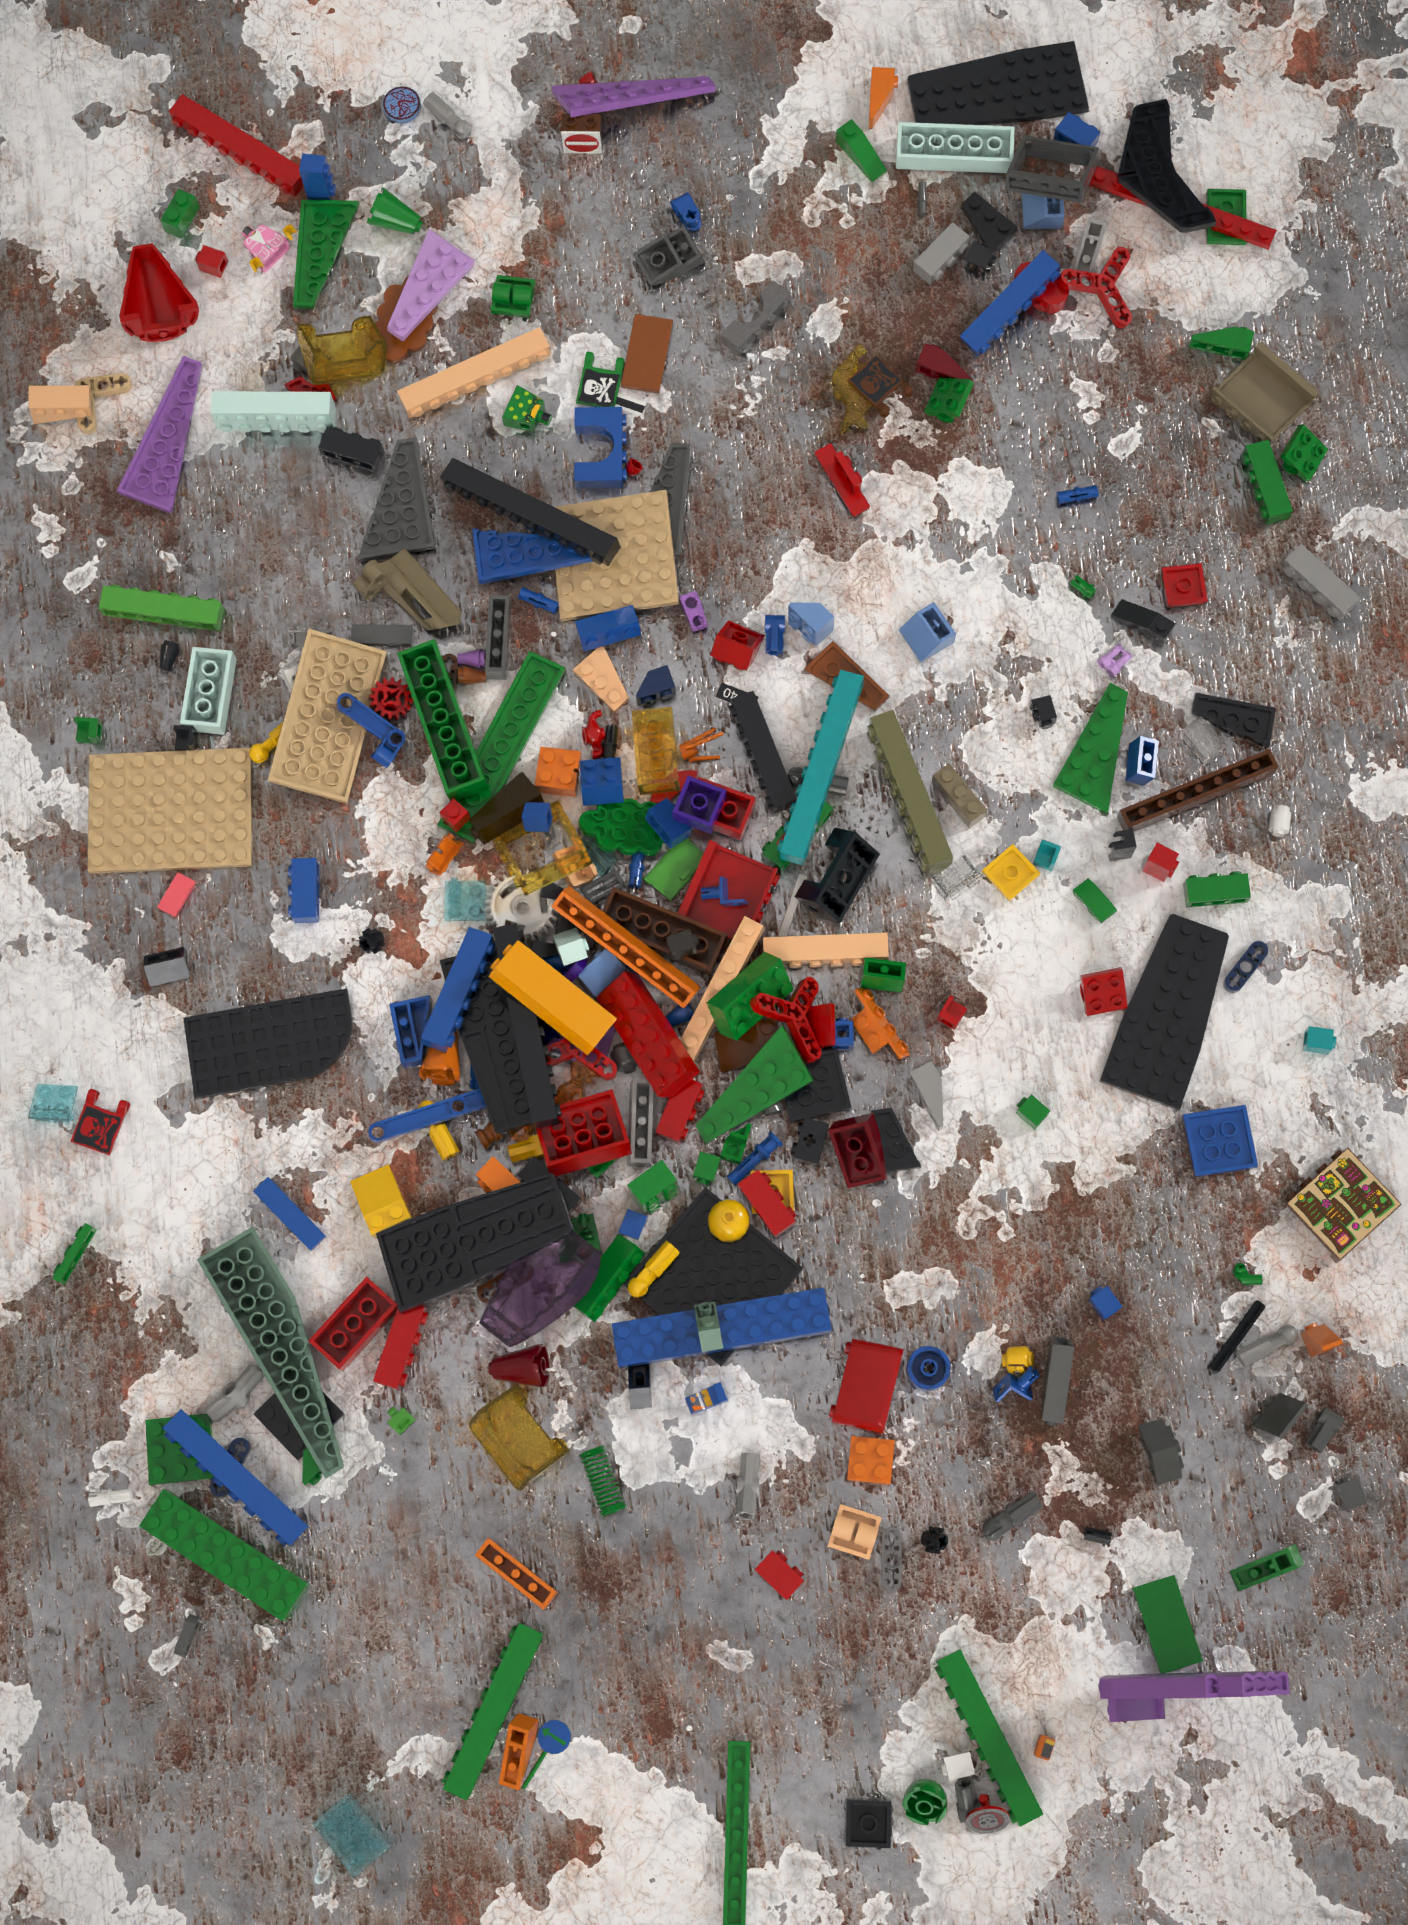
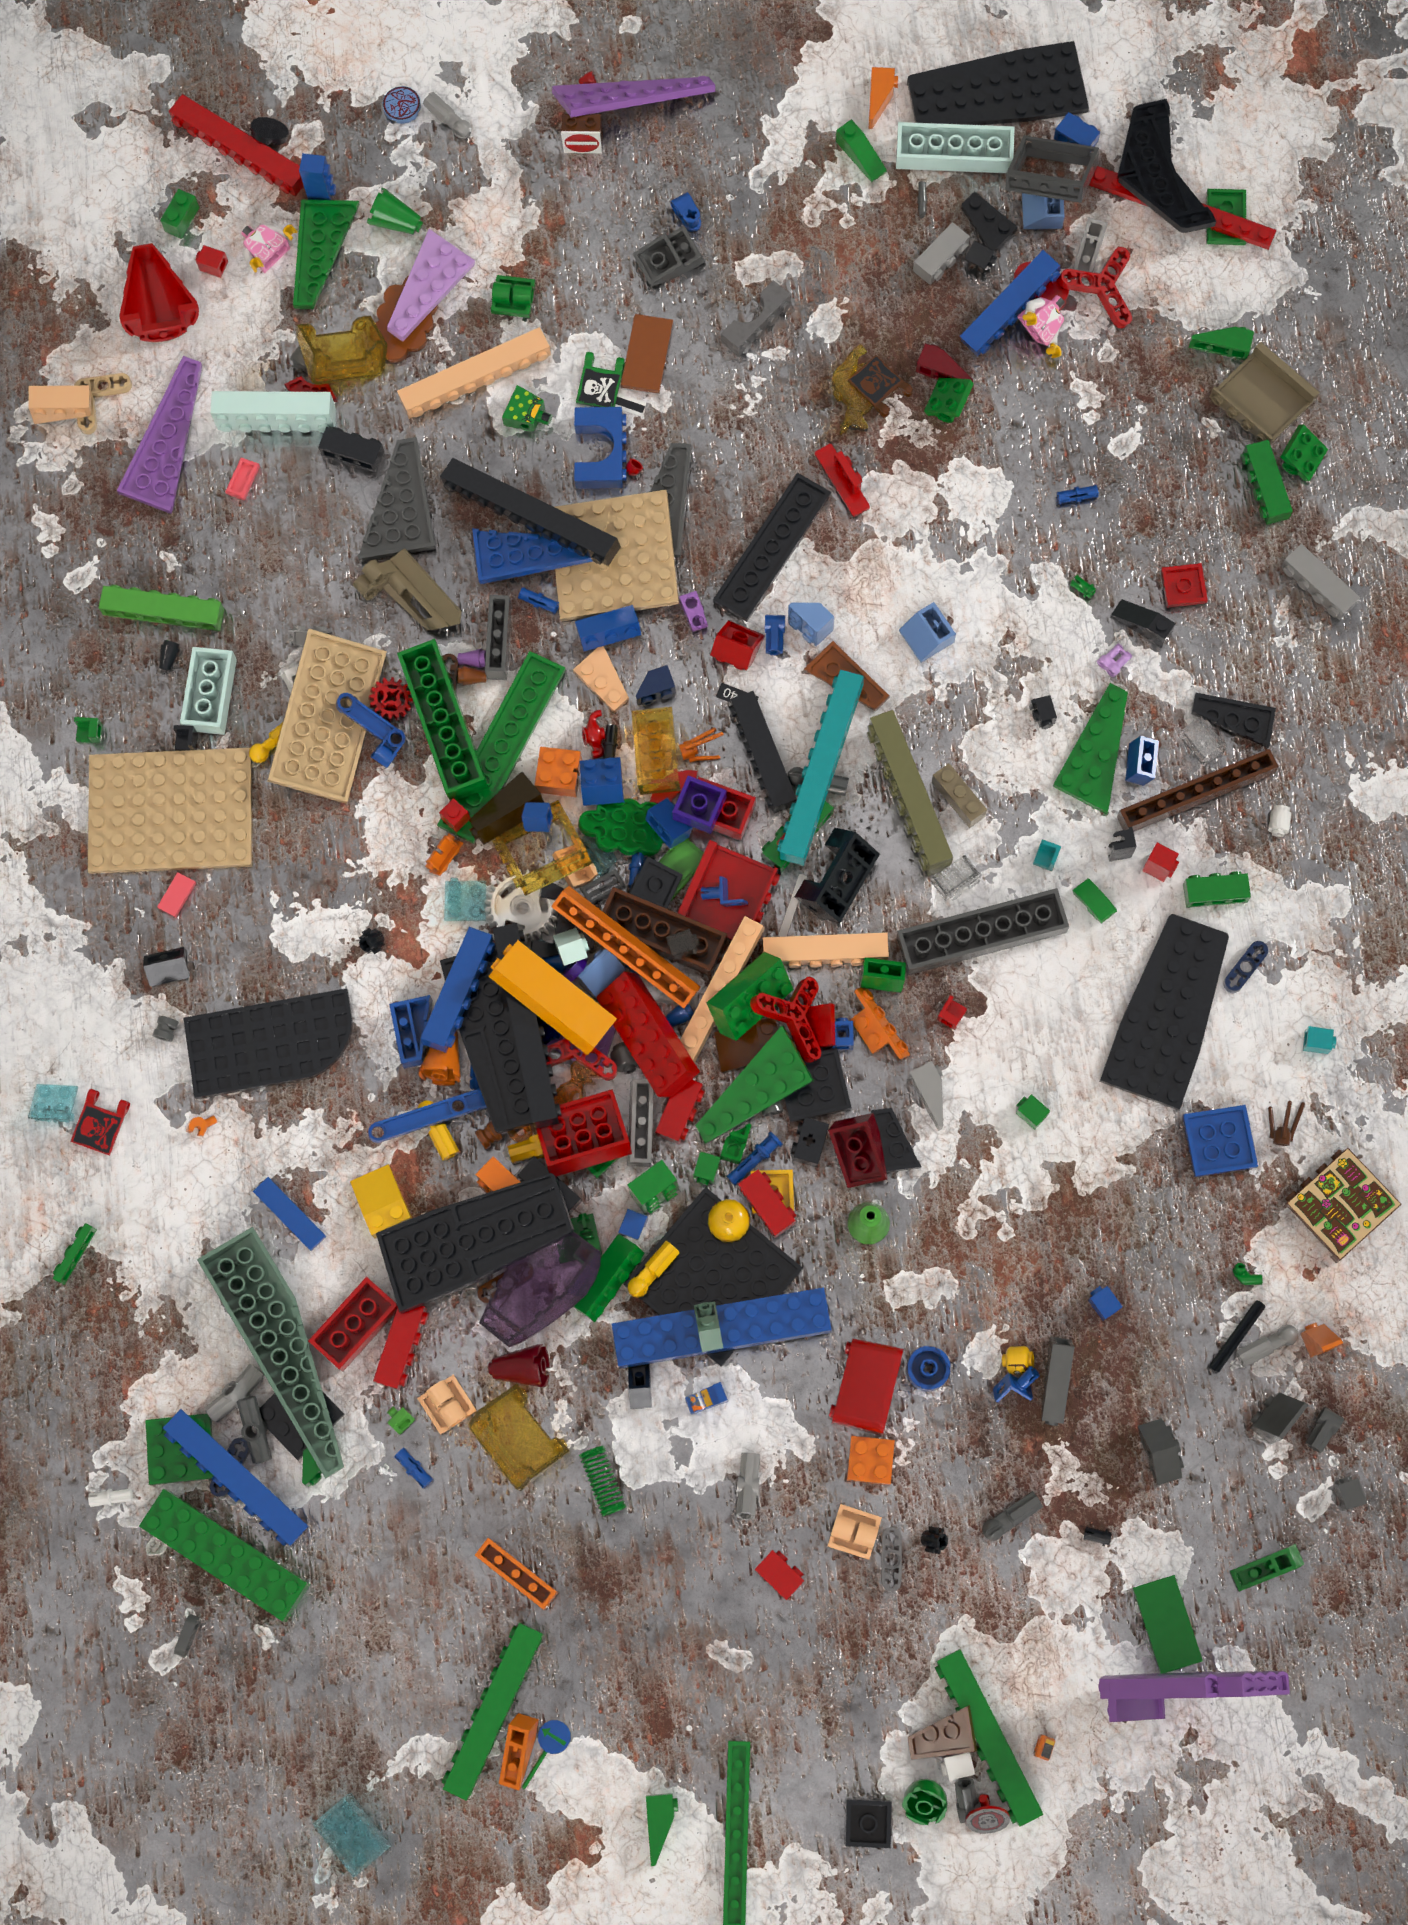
(165, 1028): none -> dark grey wheel
(201, 1124): none -> orange piece
(242, 478): none -> coral tile
(250, 1417): none -> dark grey piece
(269, 131): none -> black tile
(304, 890): blue brick -> none
(382, 634): dark grey tile -> none
(413, 1468): none -> blue pin
(446, 1404): none -> light nougat plate
(655, 882): none -> black plate
(660, 1815): none -> green slope
(772, 547): none -> black plate
(867, 1230): none -> bright green cone
(946, 1737): none -> wing
(982, 931): none -> dark grey brick
(1011, 872): yellow plate -> none
(1043, 322): none -> torso
(1103, 991): red plate -> none
(1284, 1135): none -> reddish brown plant

